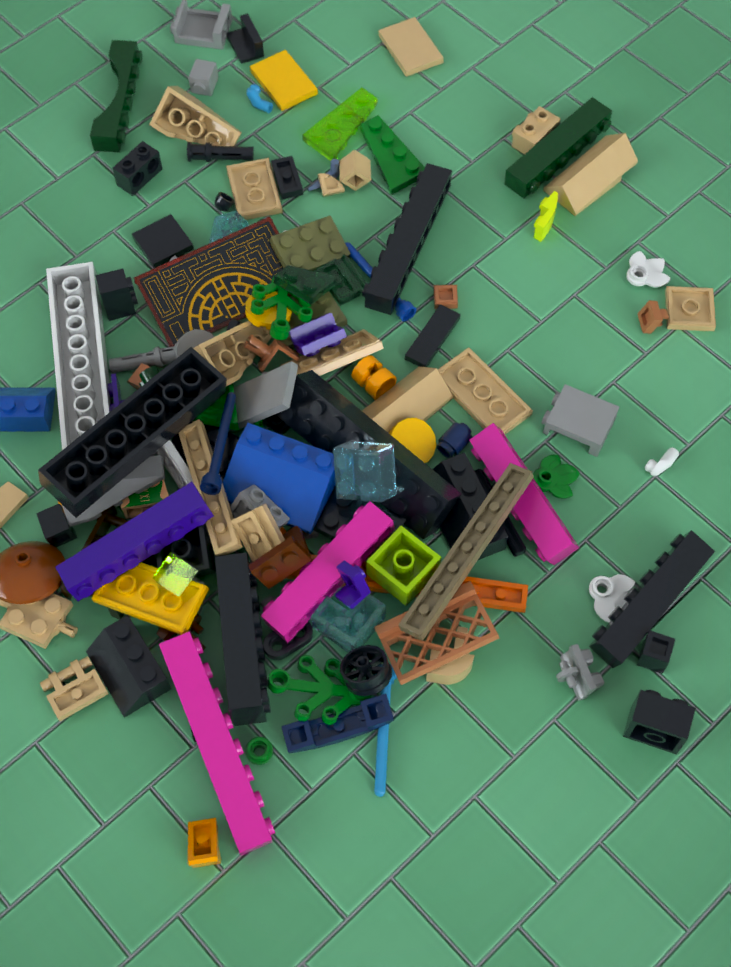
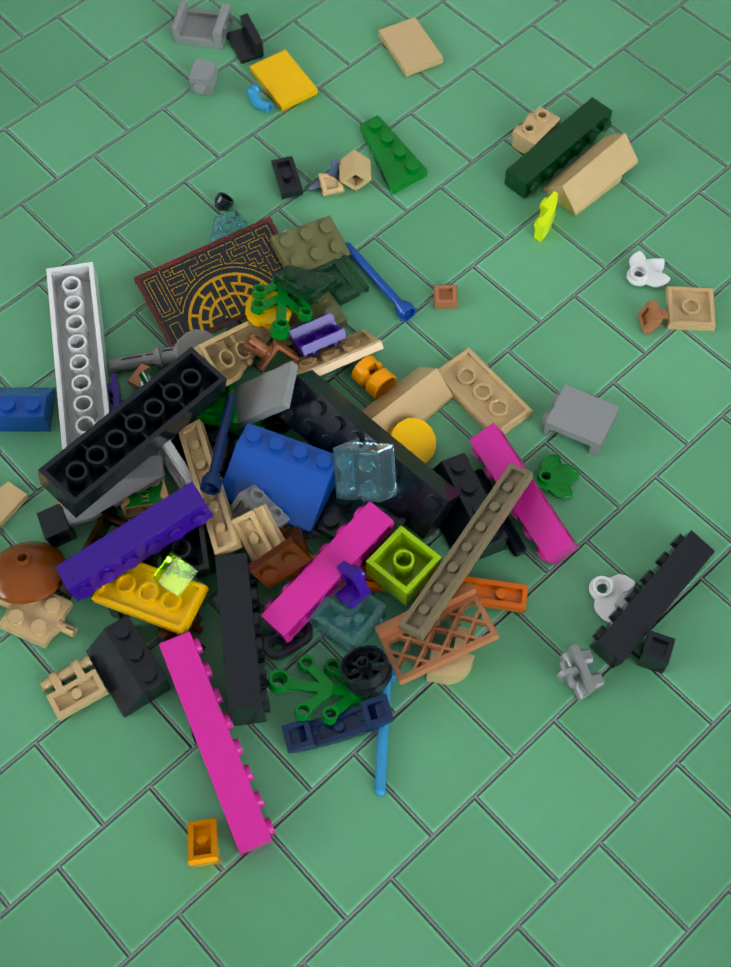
(109, 127): dark green arch -> none
(117, 294): black brick -> none
(137, 168): black brick -> none
(162, 241): black tile -> none
(189, 119): tan wedge -> none
(208, 152): black pin -> none
(254, 189): tan tile -> none
(255, 743): green plate -> none
(336, 128): clear neon green wing -> none
(407, 240): black brick -> none
(432, 336): black tile -> none
(454, 440): dark blue brick -> none
(659, 721): black brick -> none
(663, 464): white arm -> none

